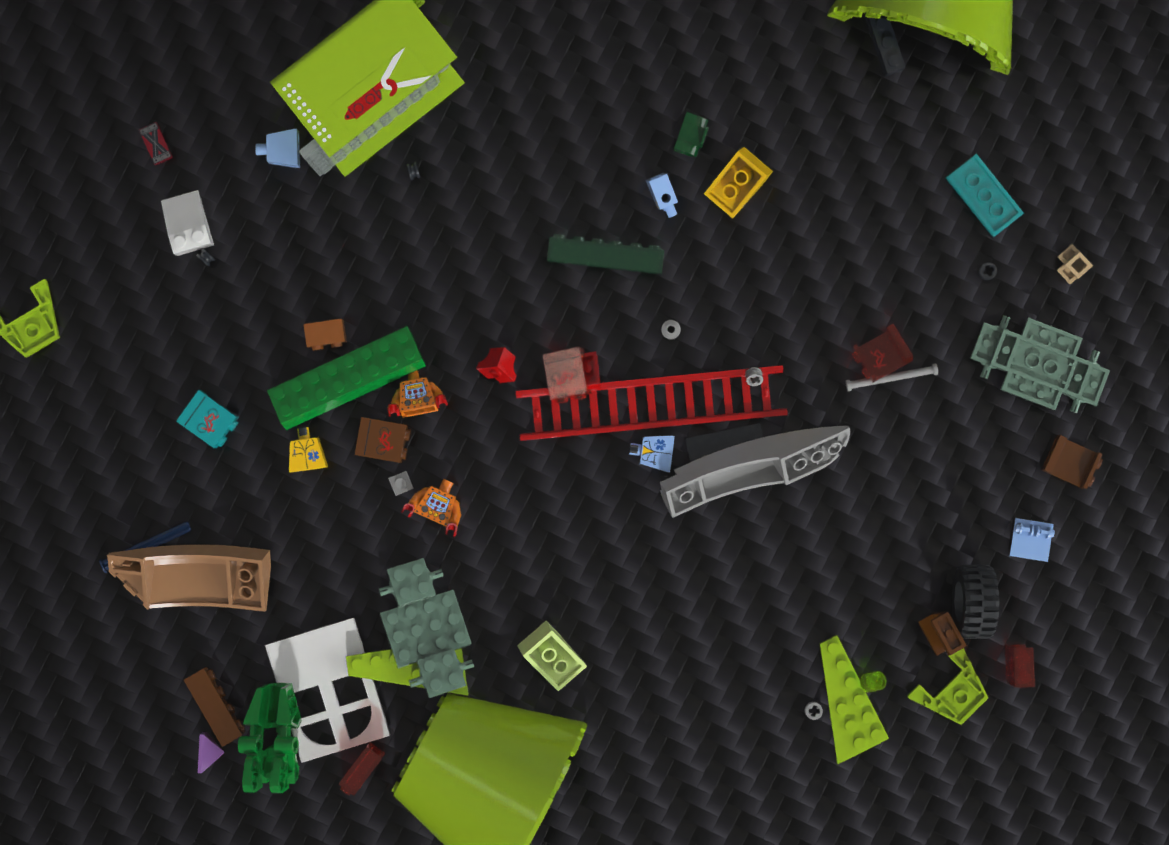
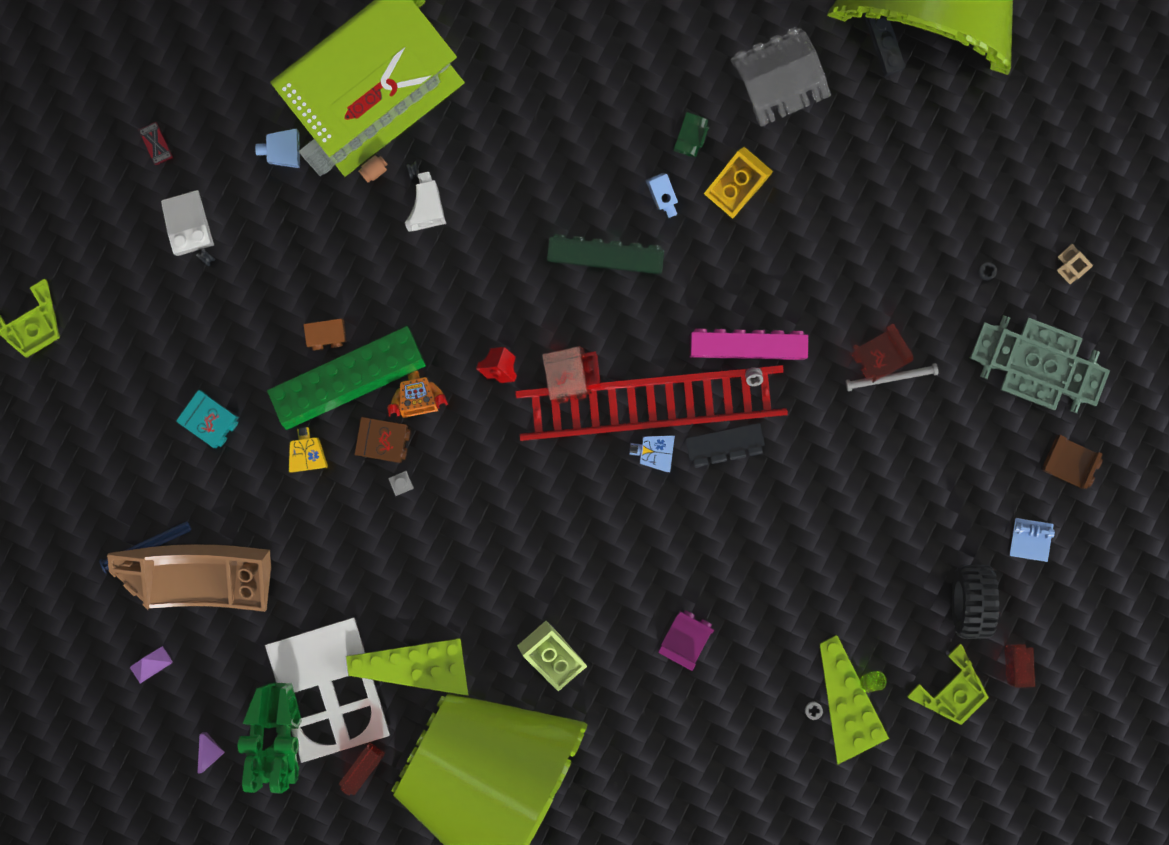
(151, 664): none -> medium lavender slope
(214, 706): reddish brown brick -> none
(373, 168): none -> nougat brick
(425, 628): sand green piece -> none
(427, 207): none -> white hips
(436, 505): torso -> none
(666, 334): light grey plate -> none
(685, 639): none -> magenta panel
(748, 345): none -> dark pink brick
(753, 465): light grey slope -> none
(781, 73): none -> clear hinge
(942, 633): reddish brown panel -> none
(984, 195): teal tile -> none

